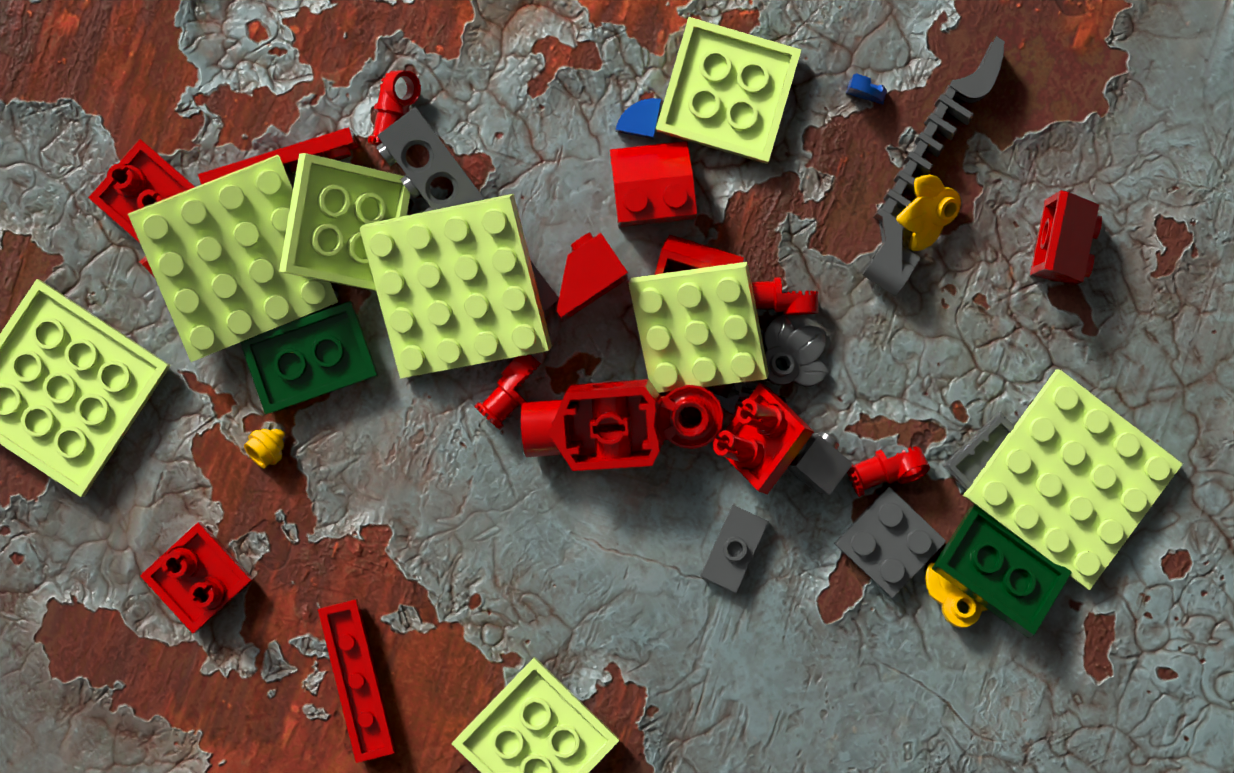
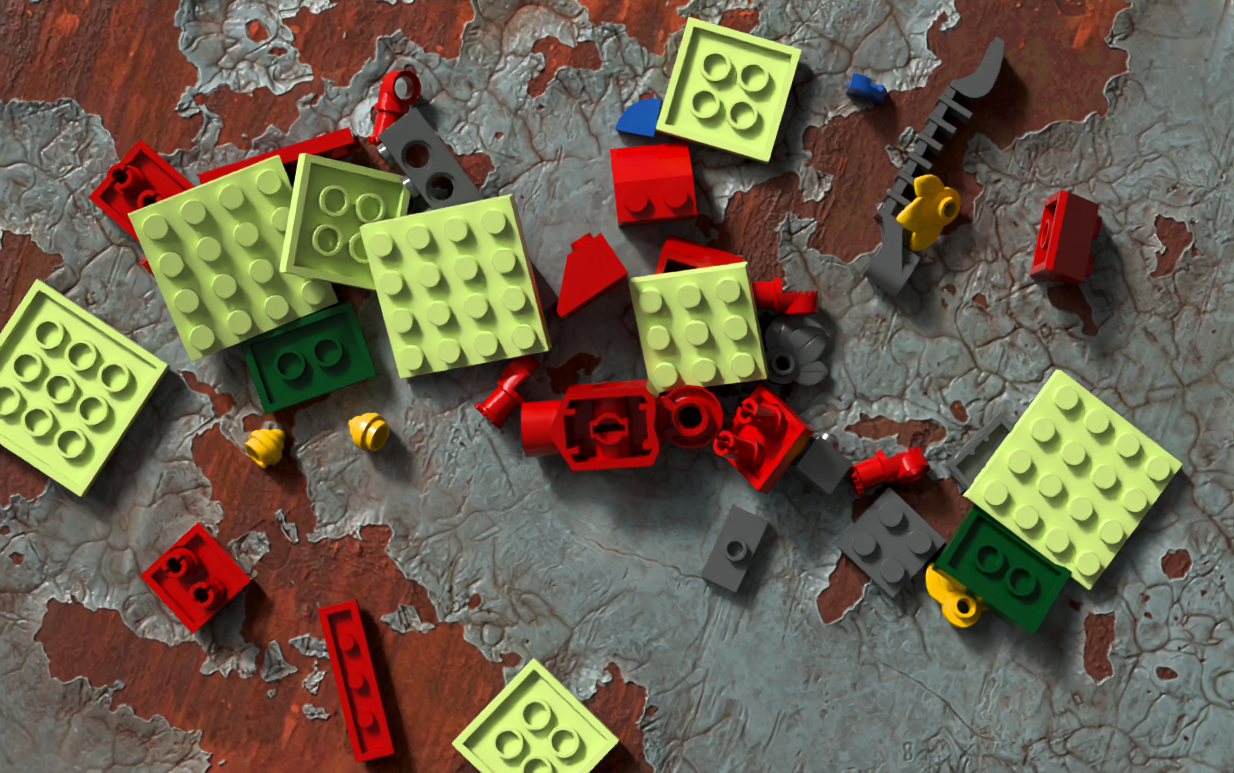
(369, 431): none -> yellow plate

